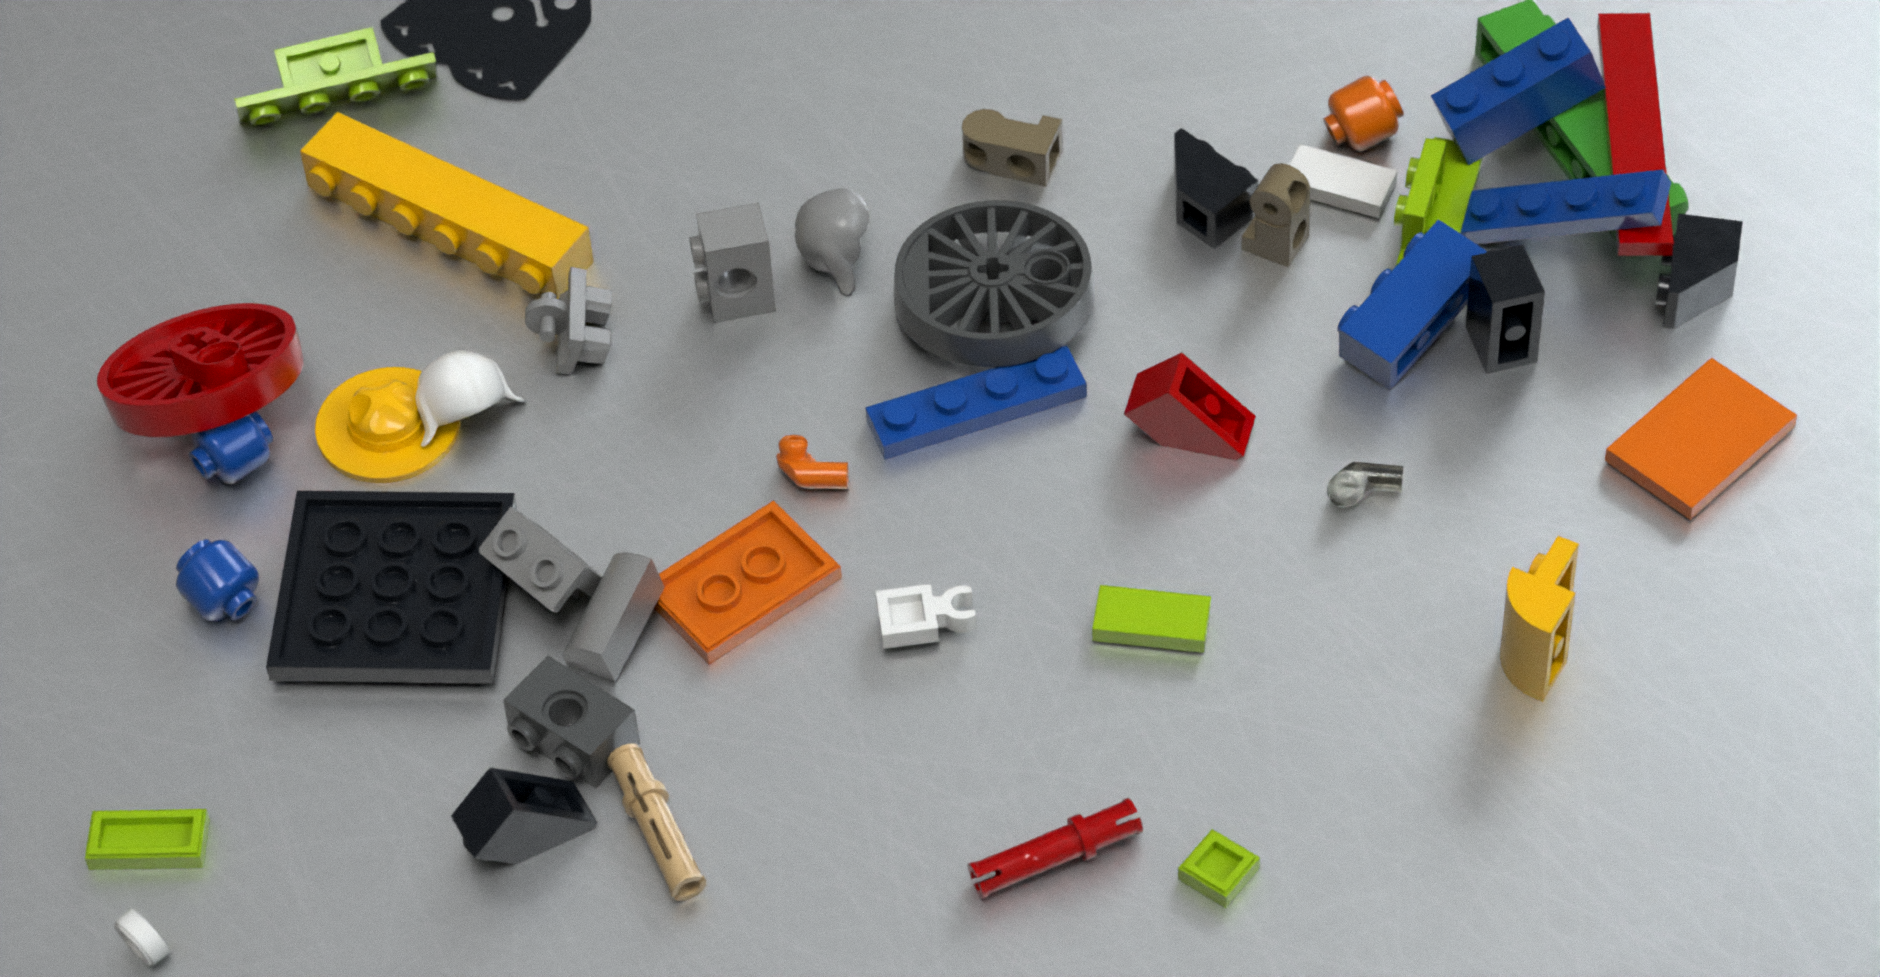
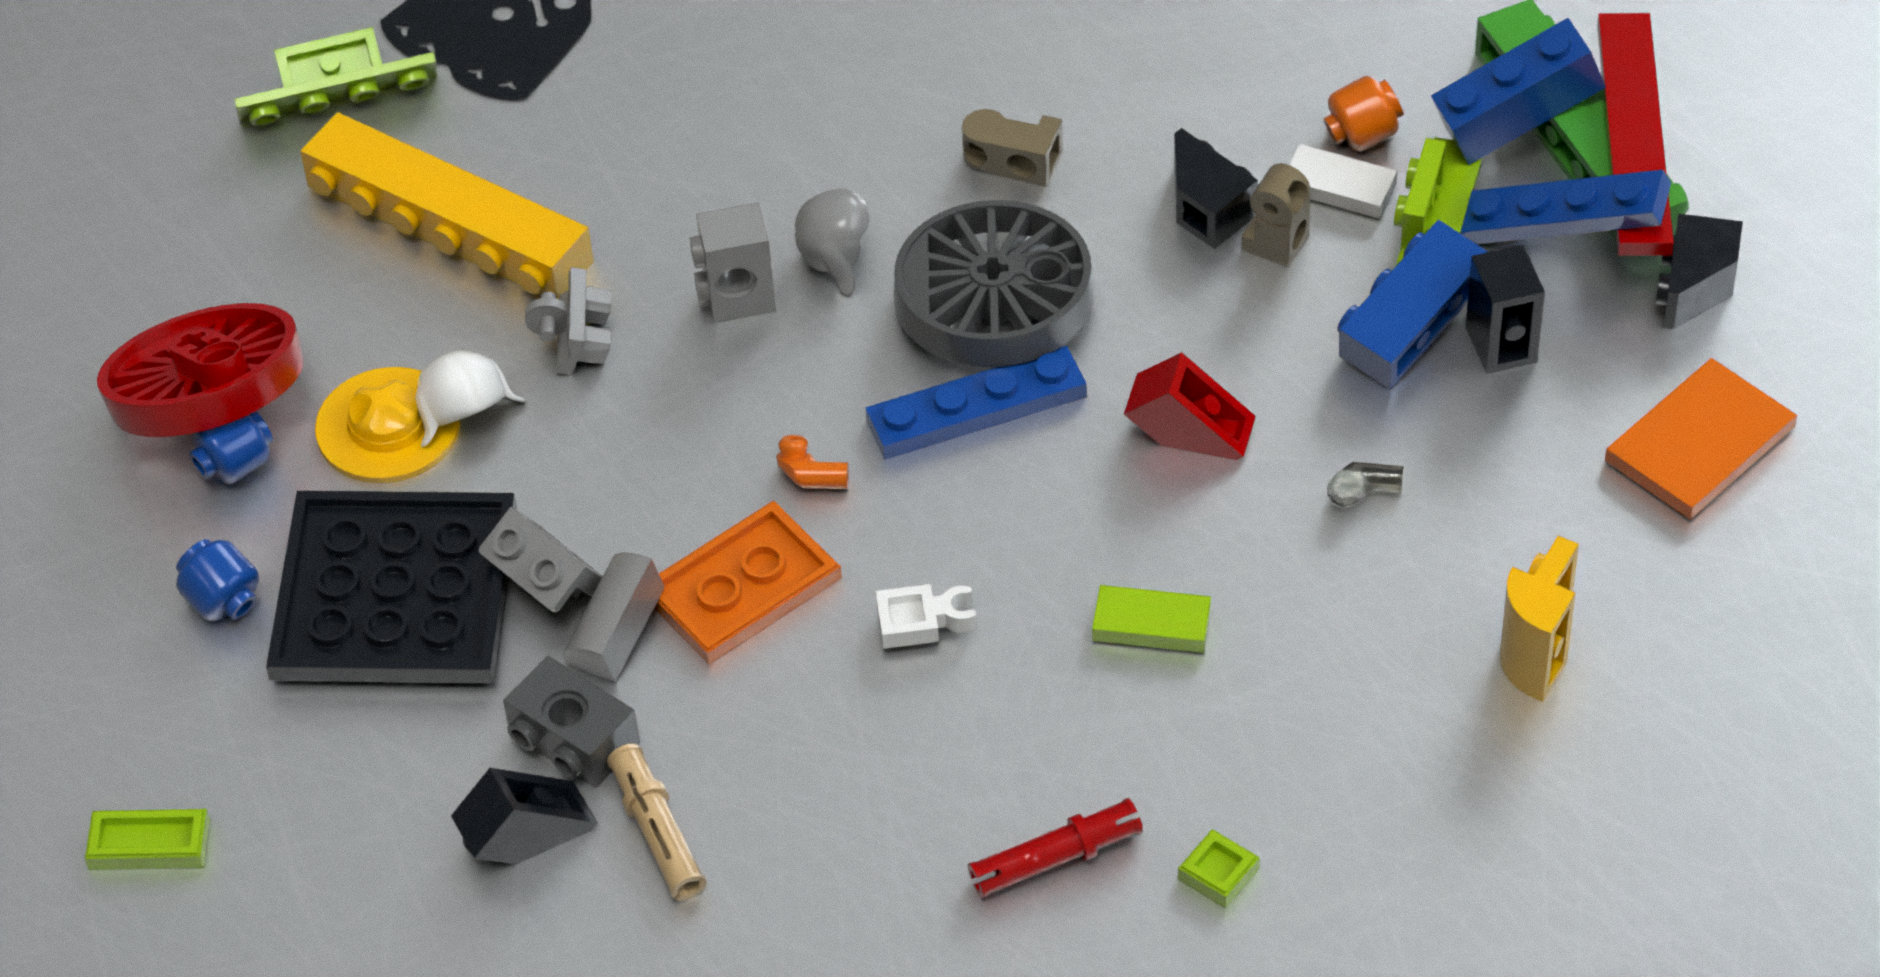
(141, 937): white tile -> none

